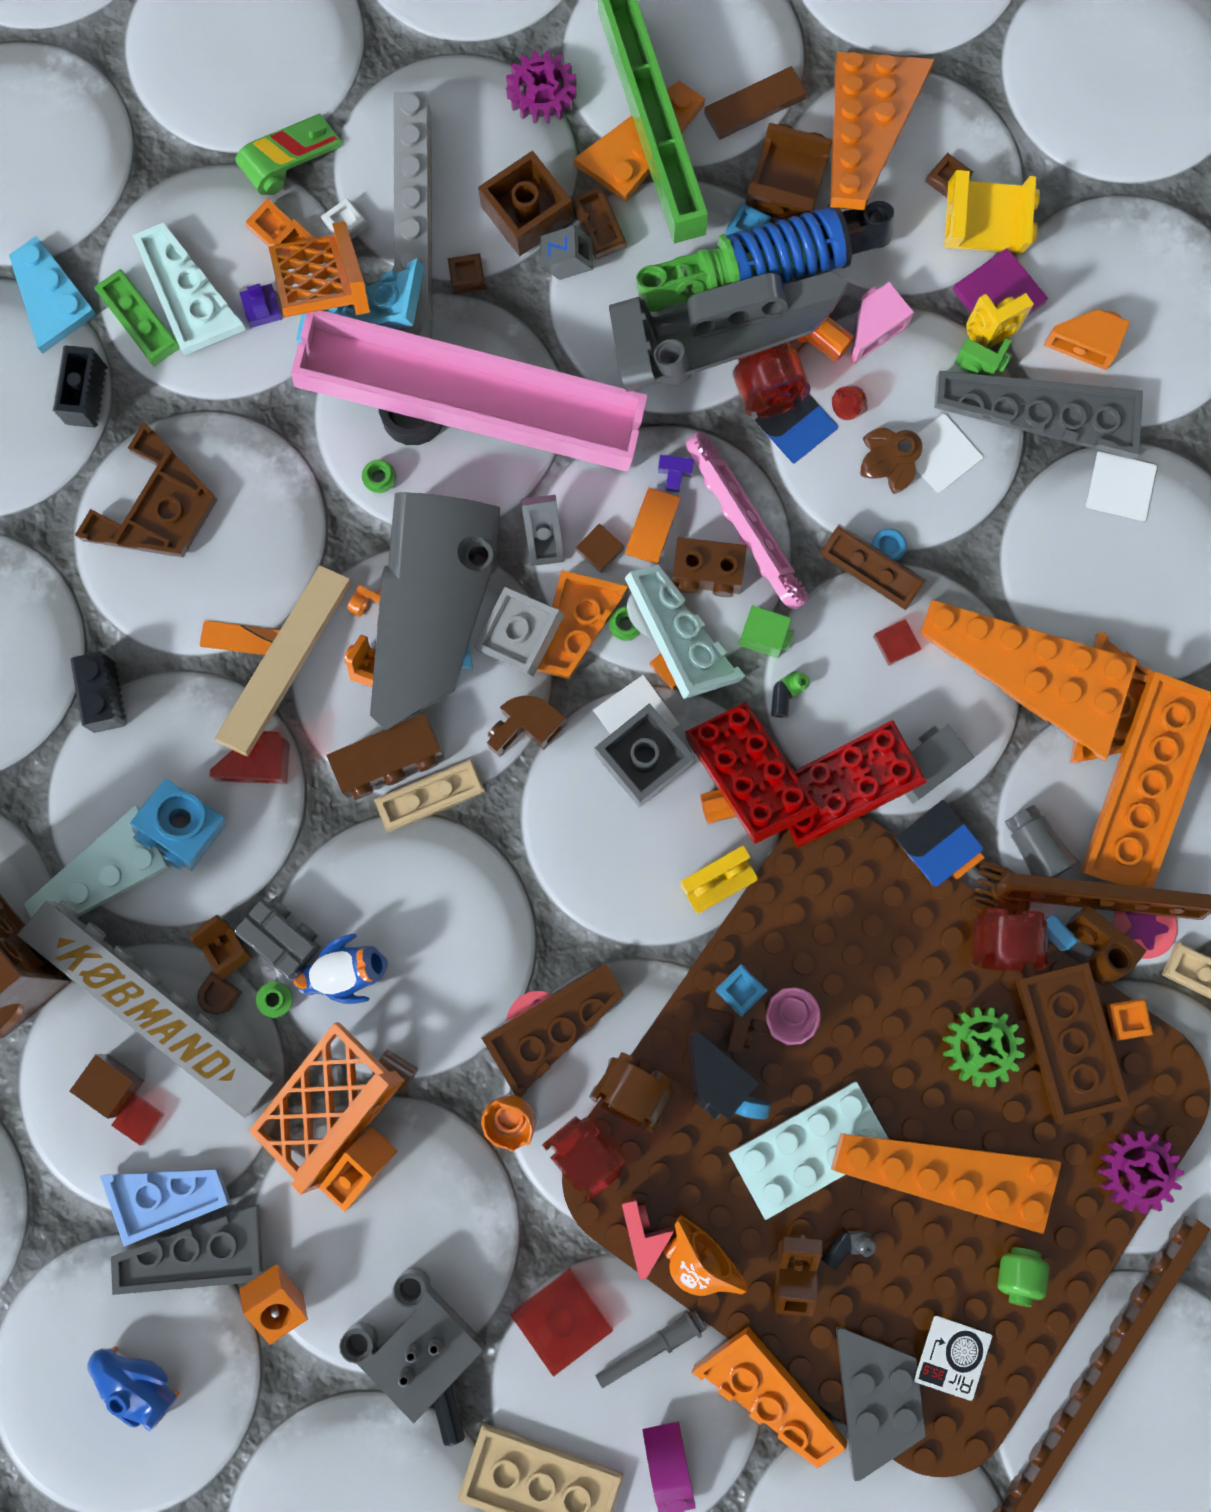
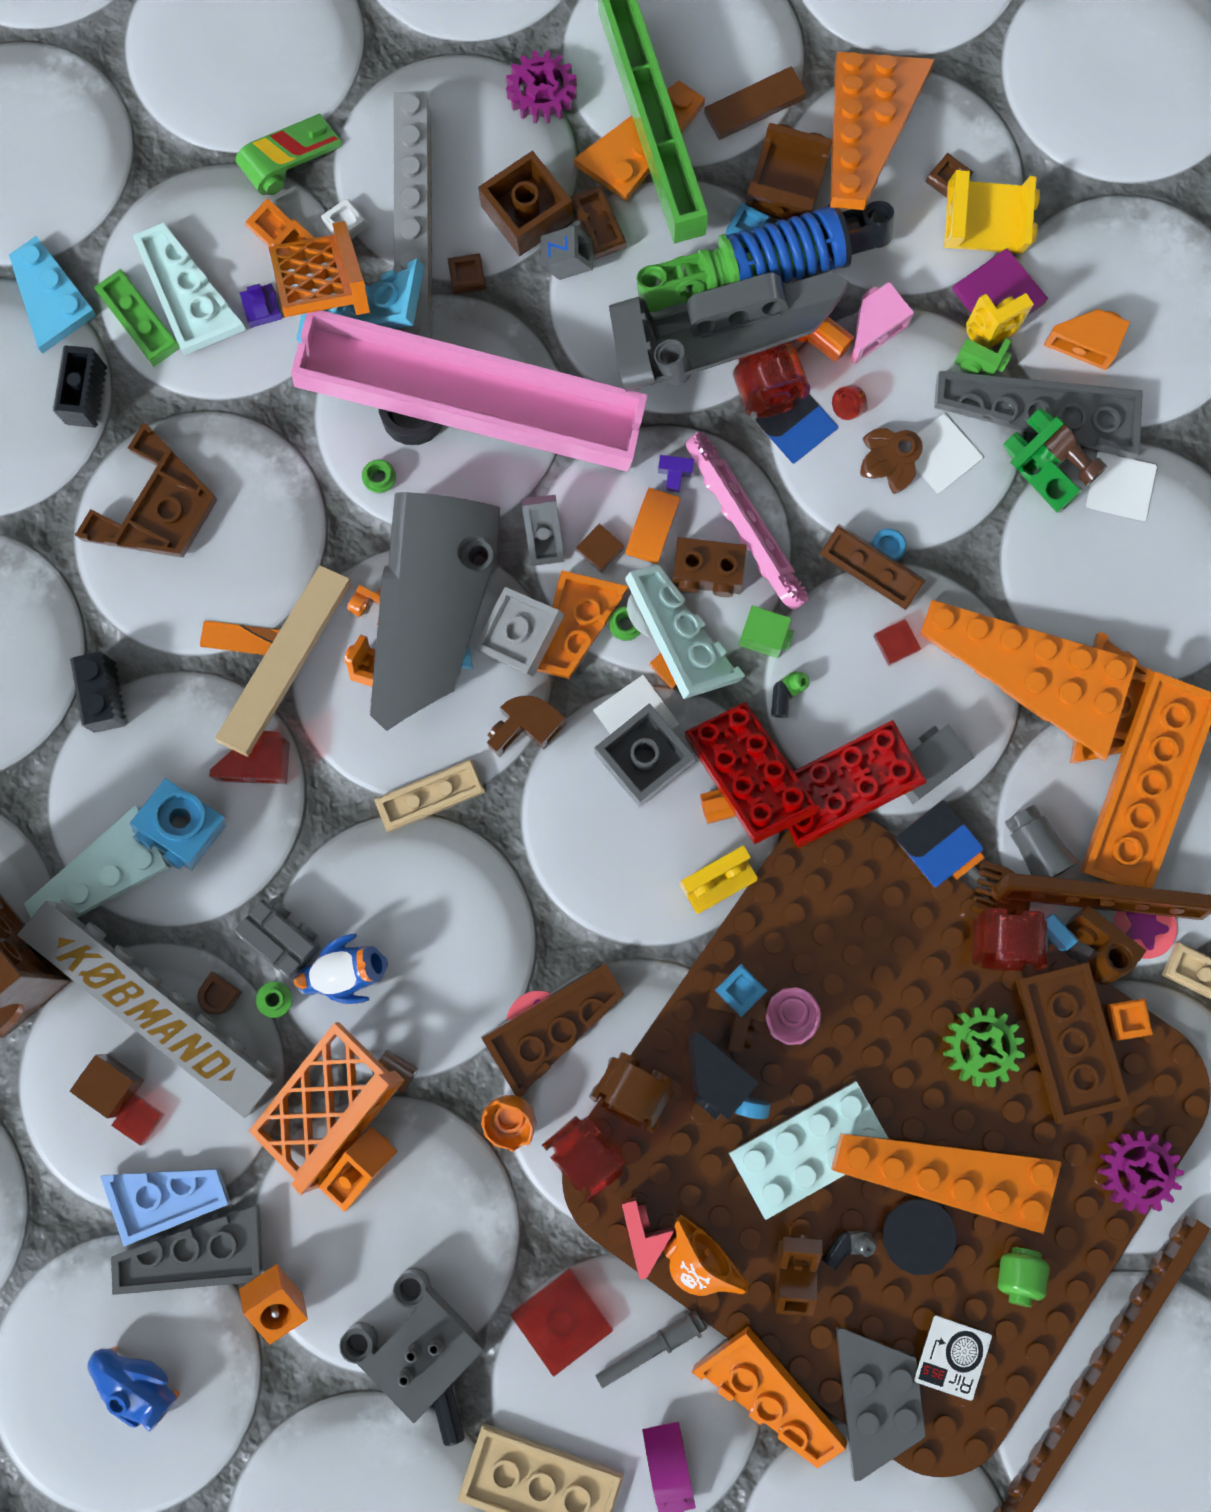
(220, 946): reddish brown bracket -> none
(385, 757): reddish brown brick -> none
(919, 1236): none -> black tile
(1045, 453): none -> green hips

